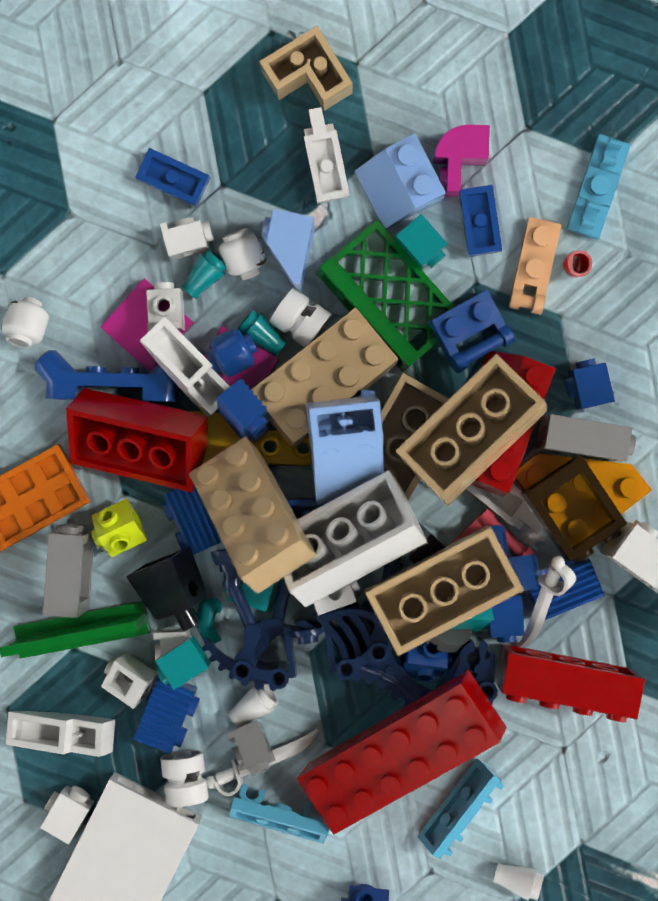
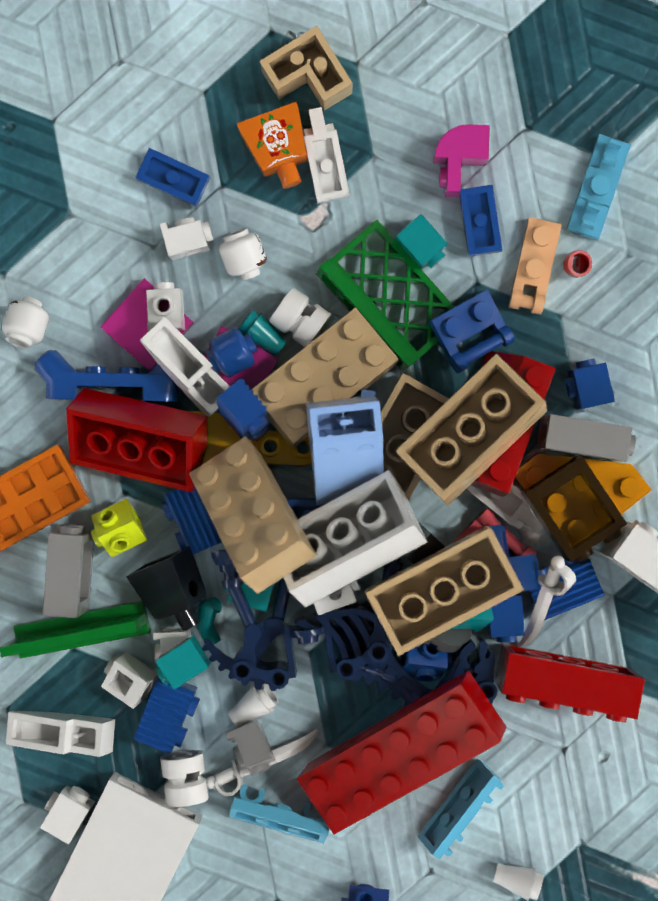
(205, 273): teal cone -> none
(276, 143): none -> orange torso
(290, 242): light blue slope -> none
(400, 182): light blue slope -> none

